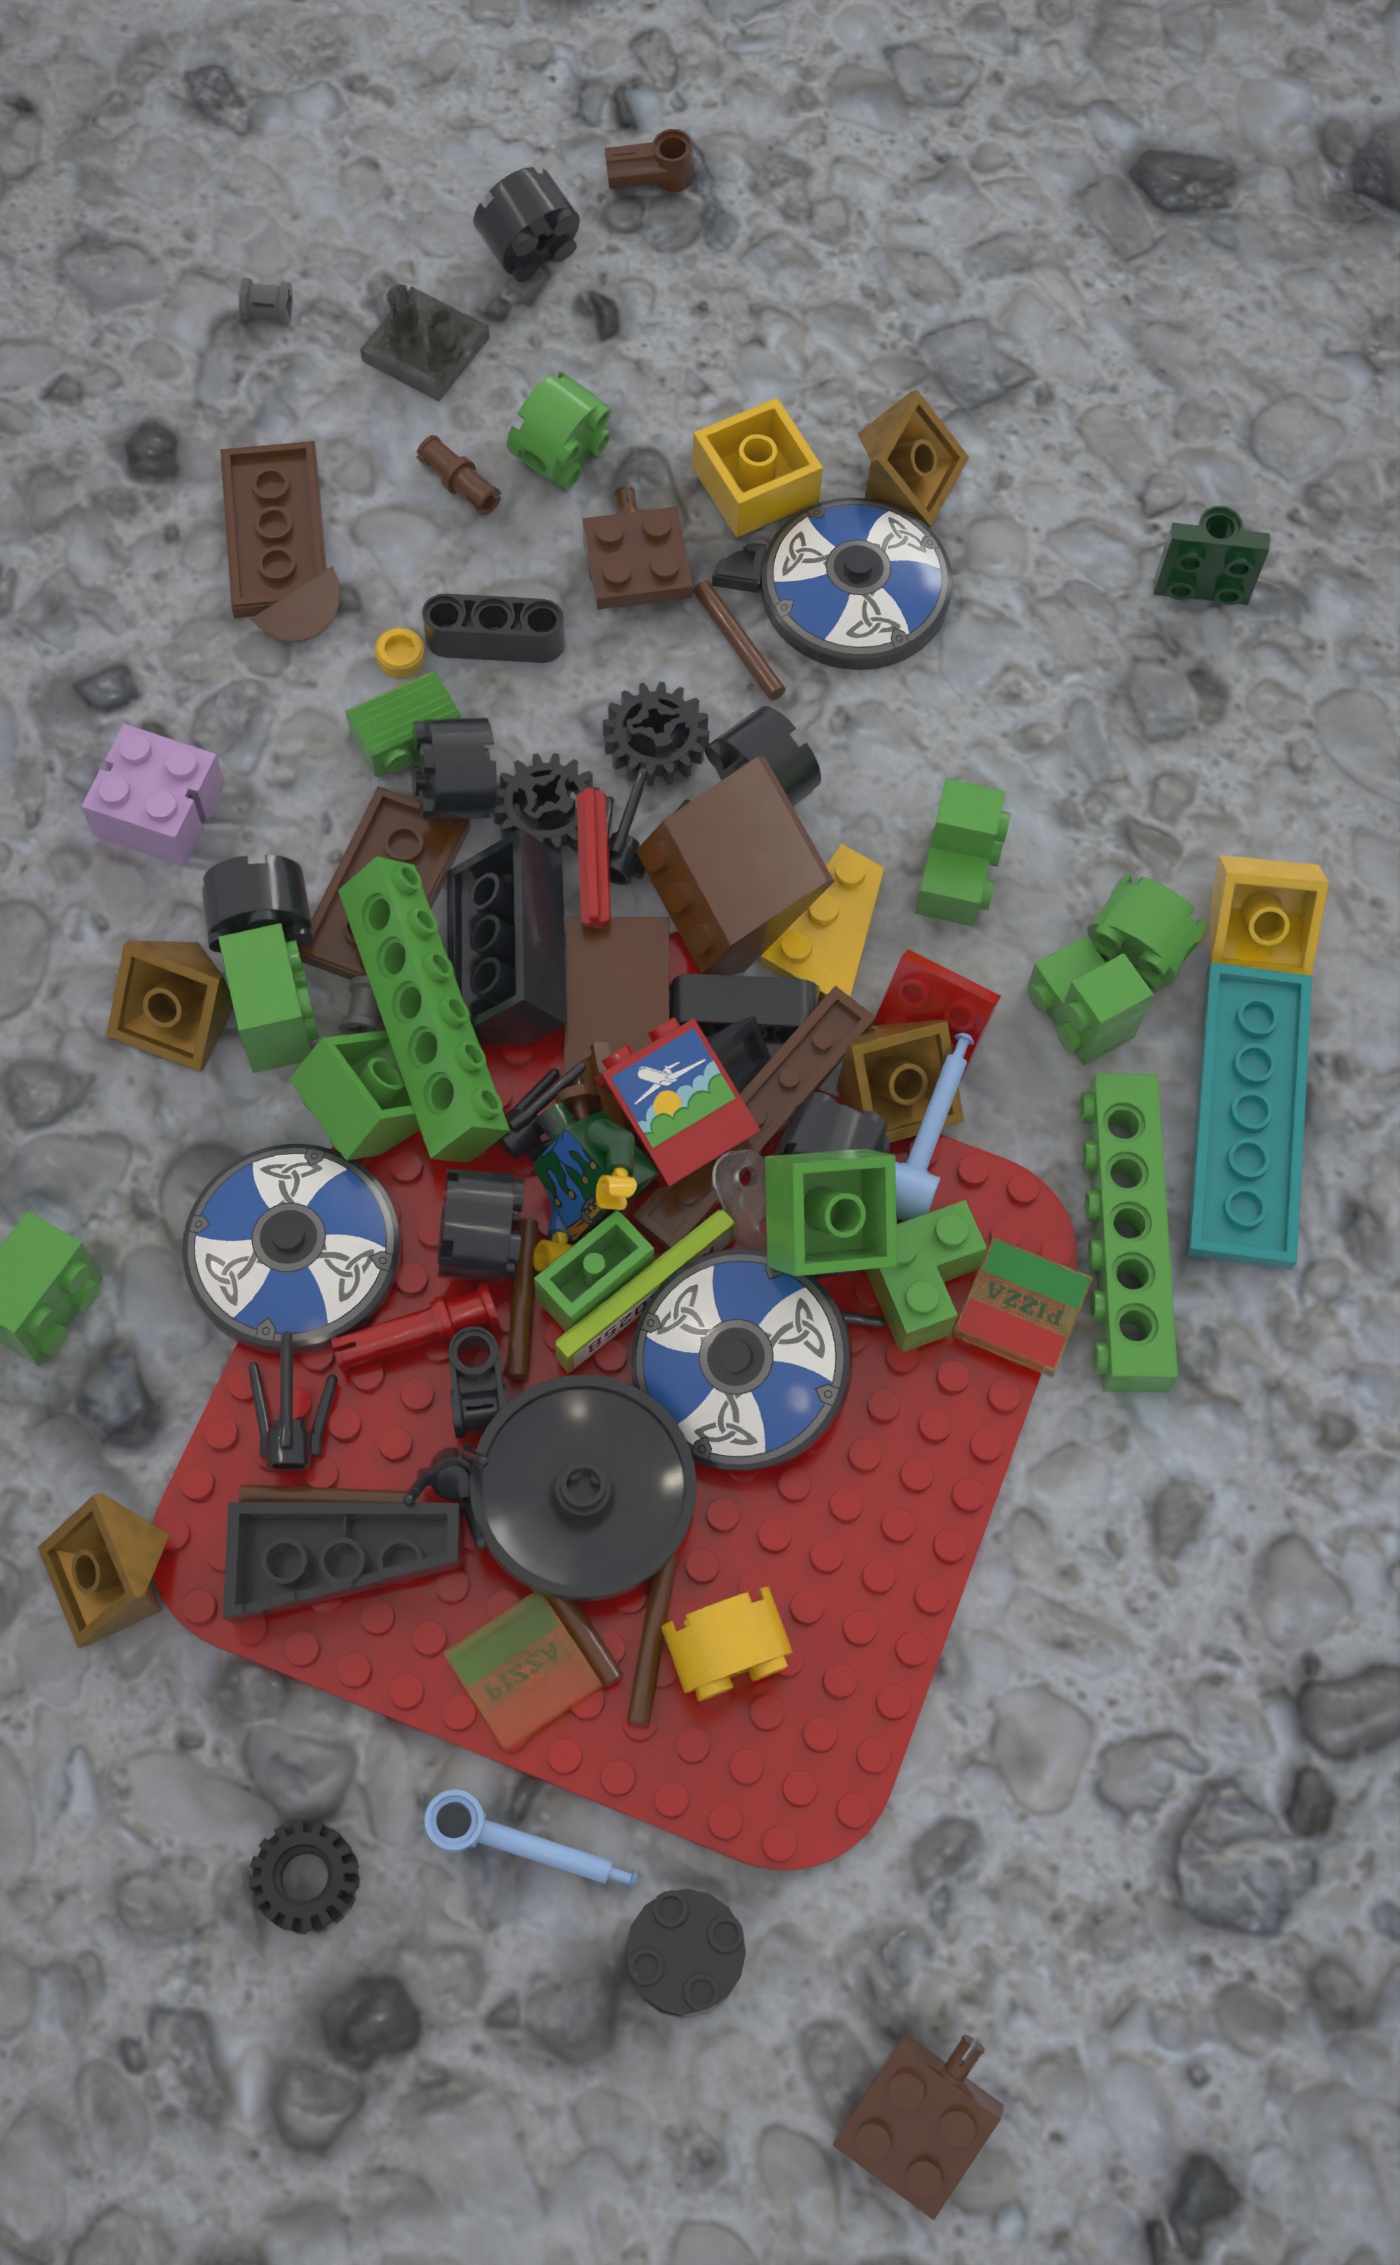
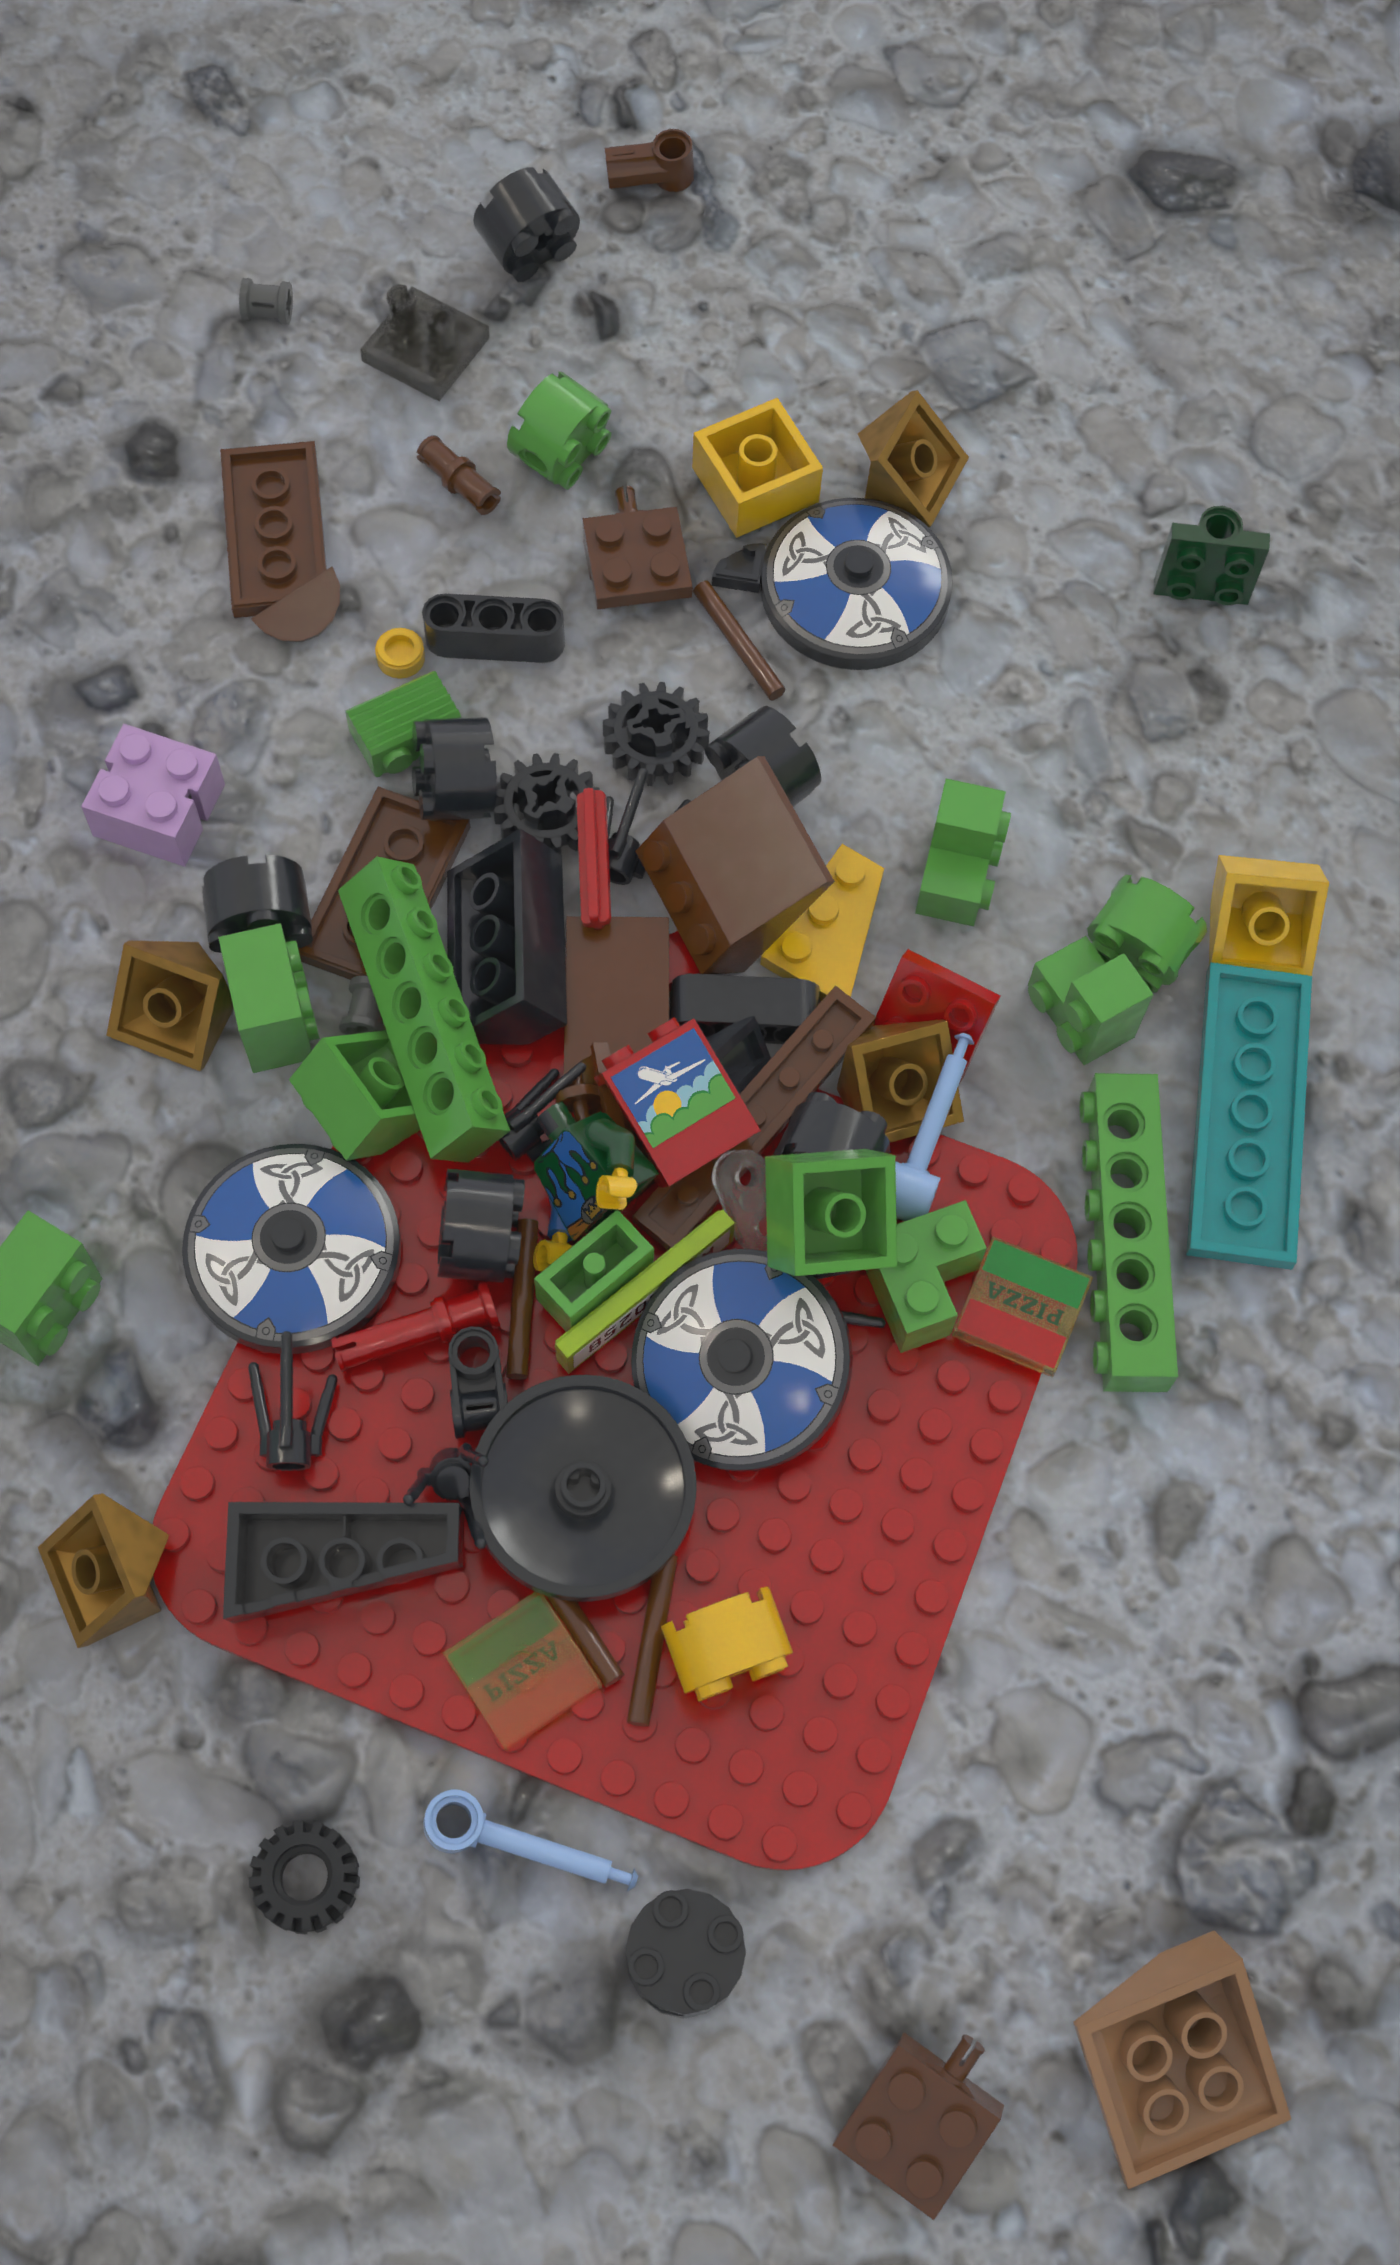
(261, 1493): reddish brown bar -> none
(1181, 2060): none -> medium nougat slope

